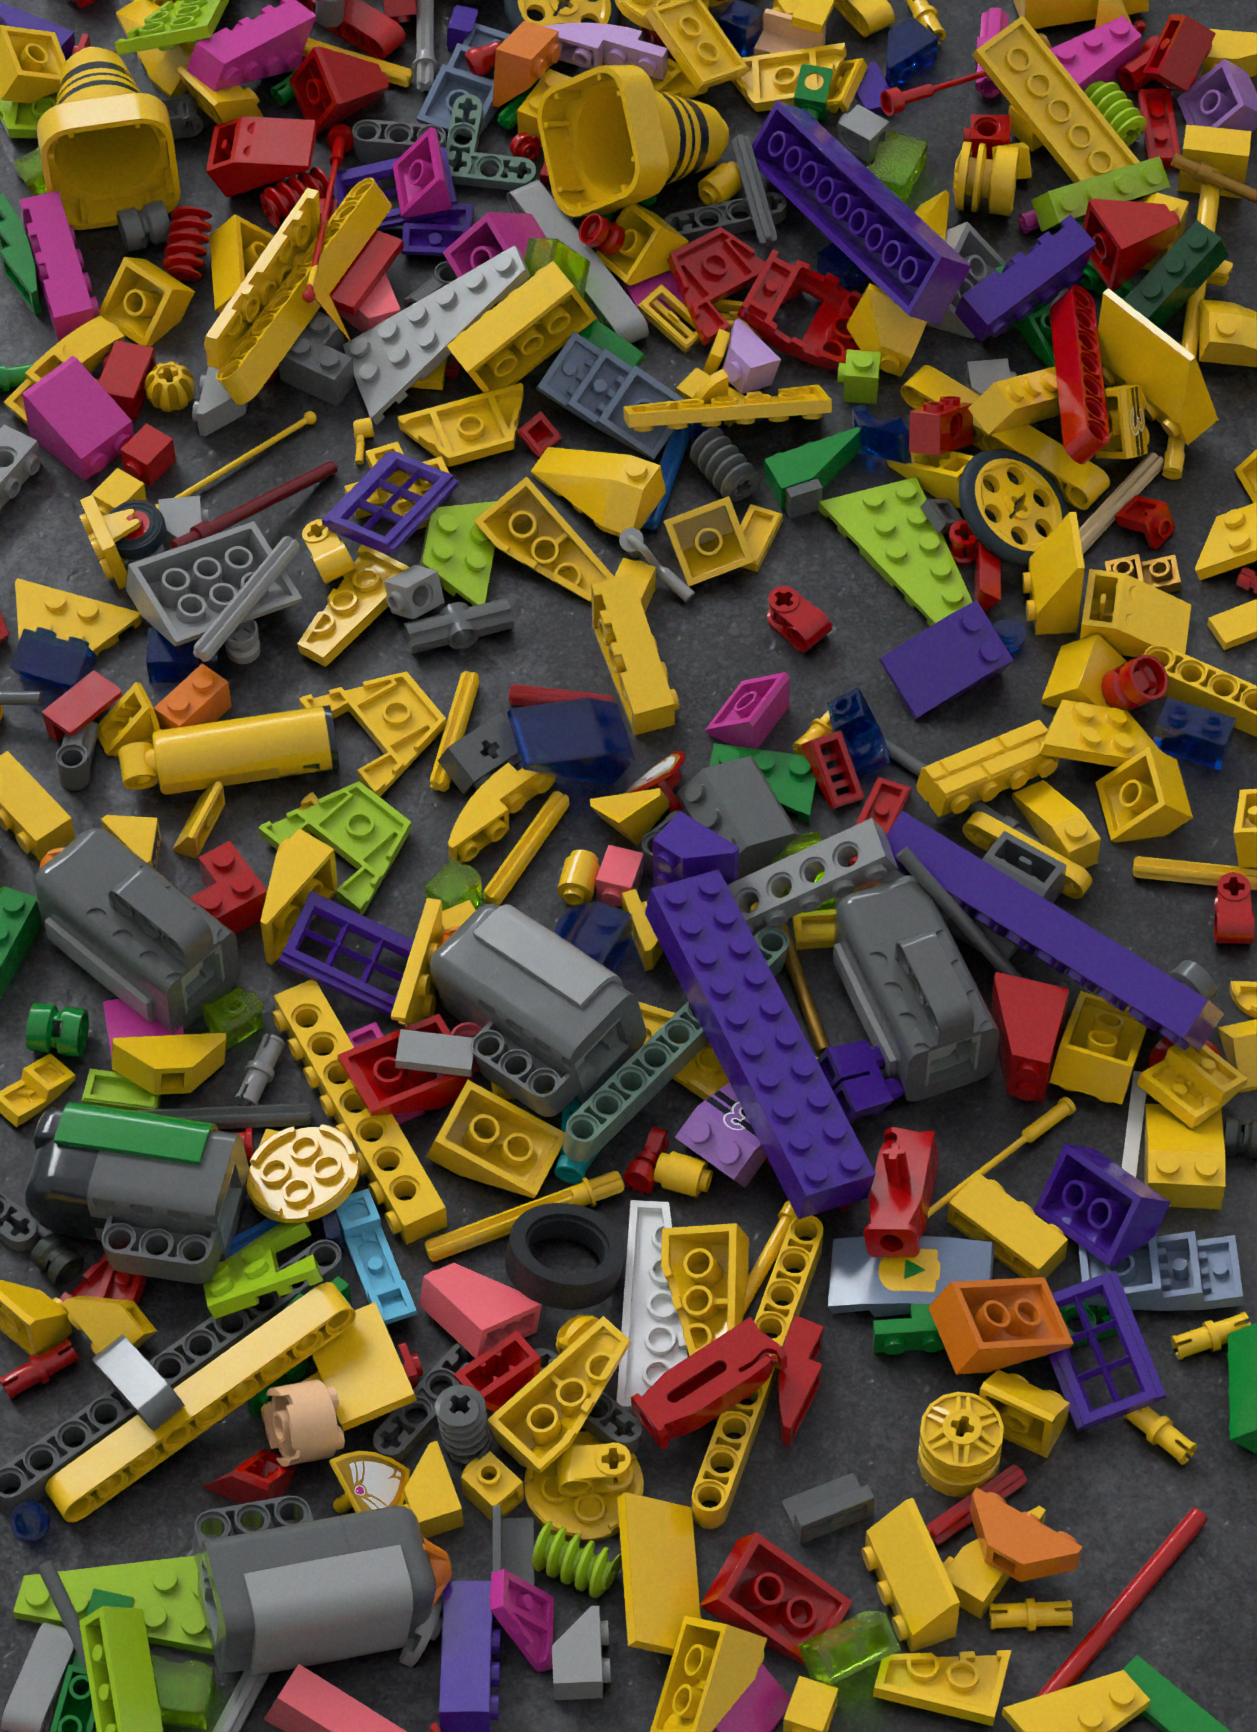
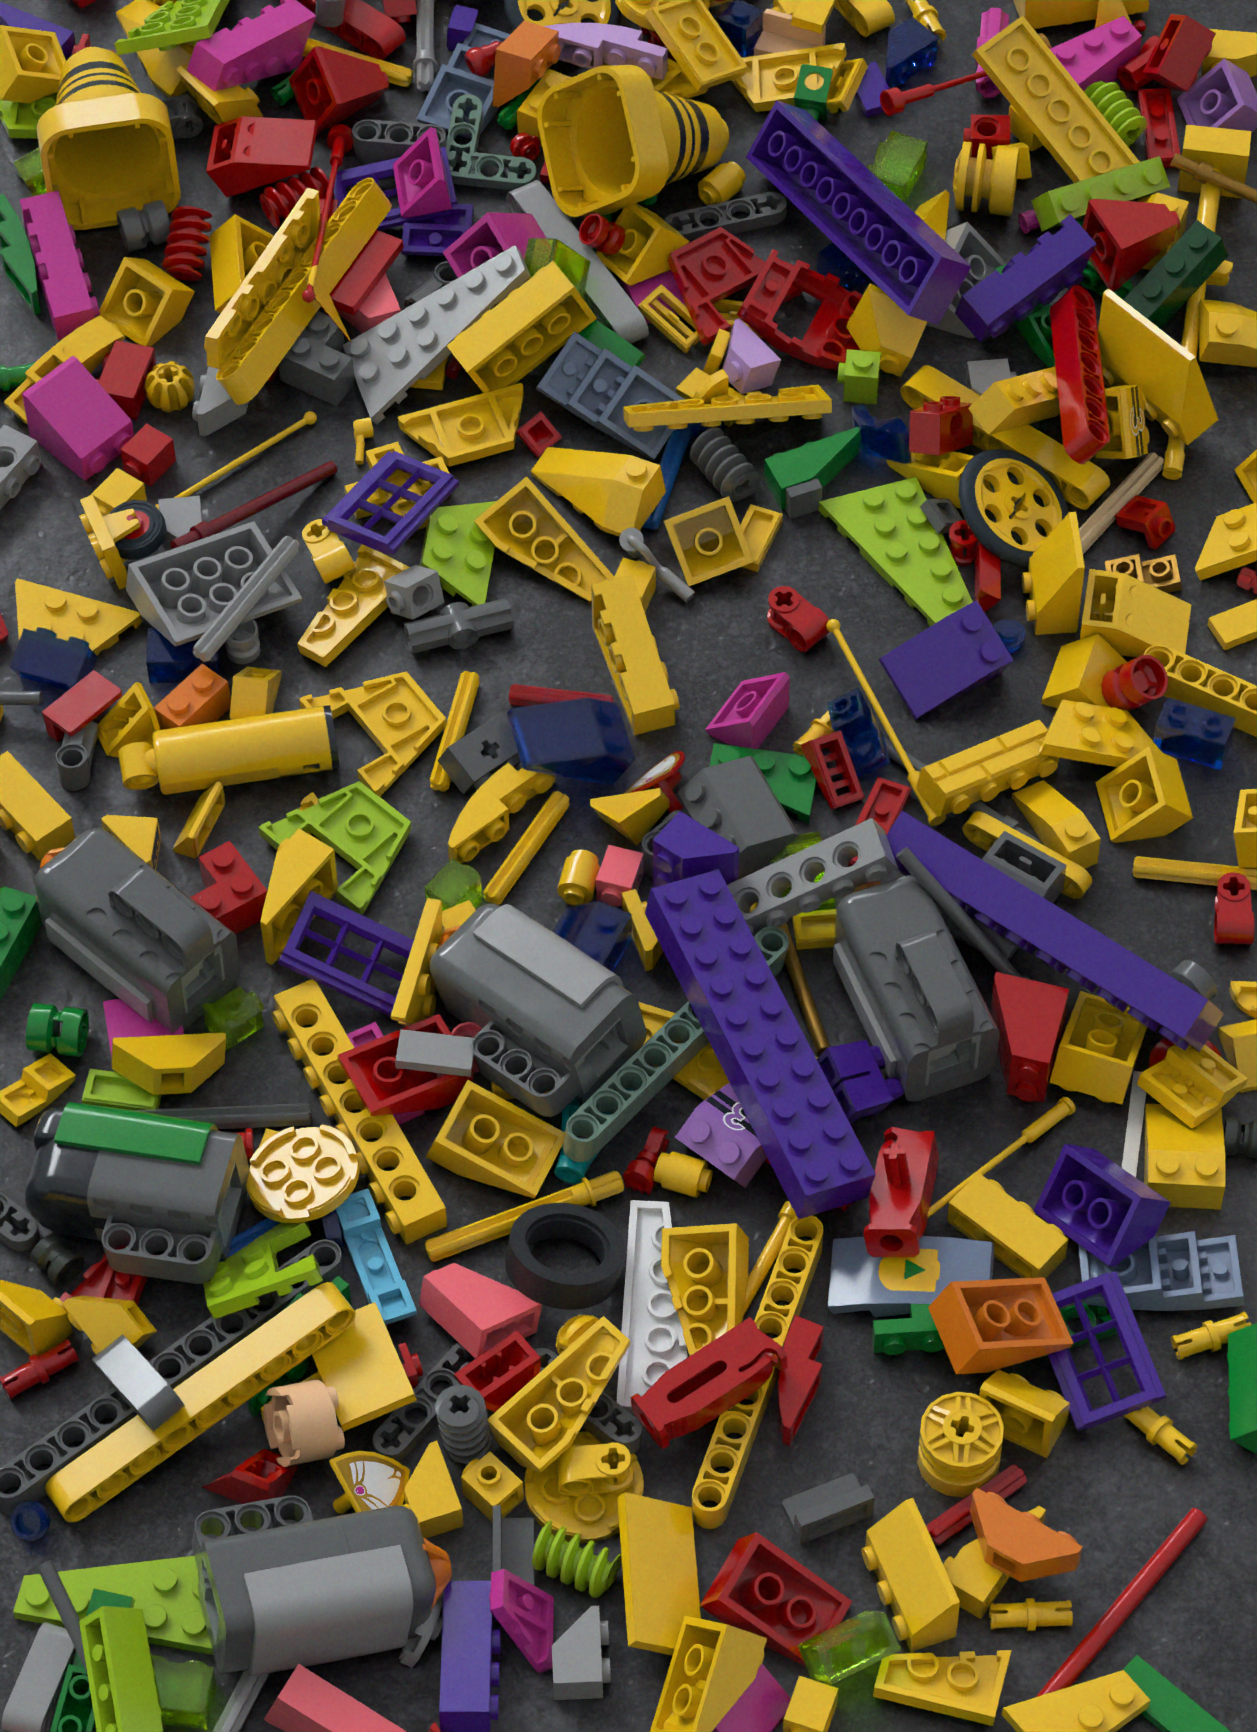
(254, 692): none -> yellow slope
(260, 1070): light grey pin -> none
(754, 191): dark grey axle -> none
(833, 626): none -> yellow piece
(862, 132): light grey brick -> none

